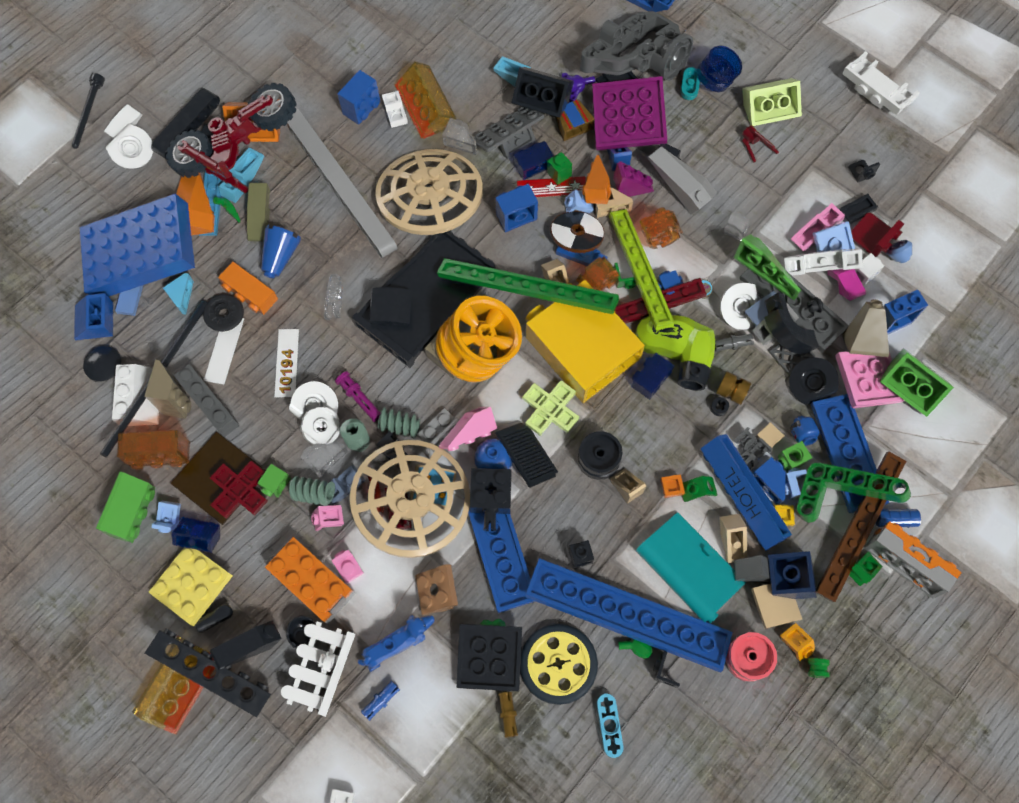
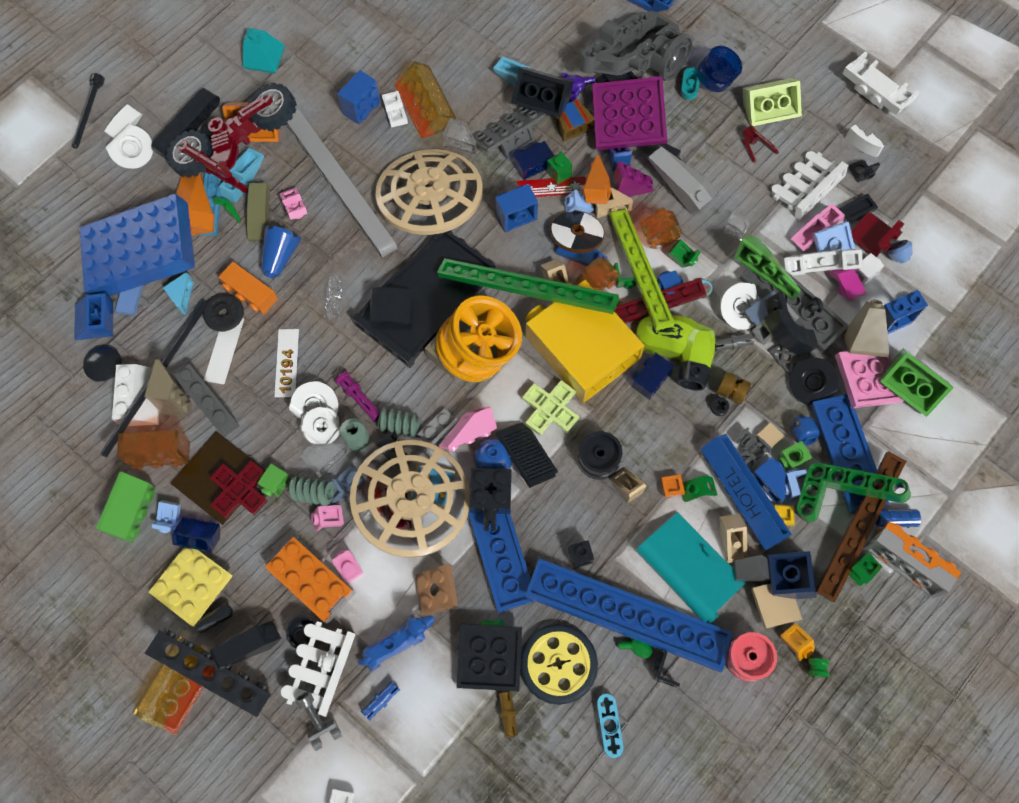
(261, 51): none -> teal slope
(293, 203): none -> bright pink brick
(305, 701): none -> dark grey bar
(683, 254): none -> green bracket
(811, 194): none -> white fence
(870, 145): none -> white slope

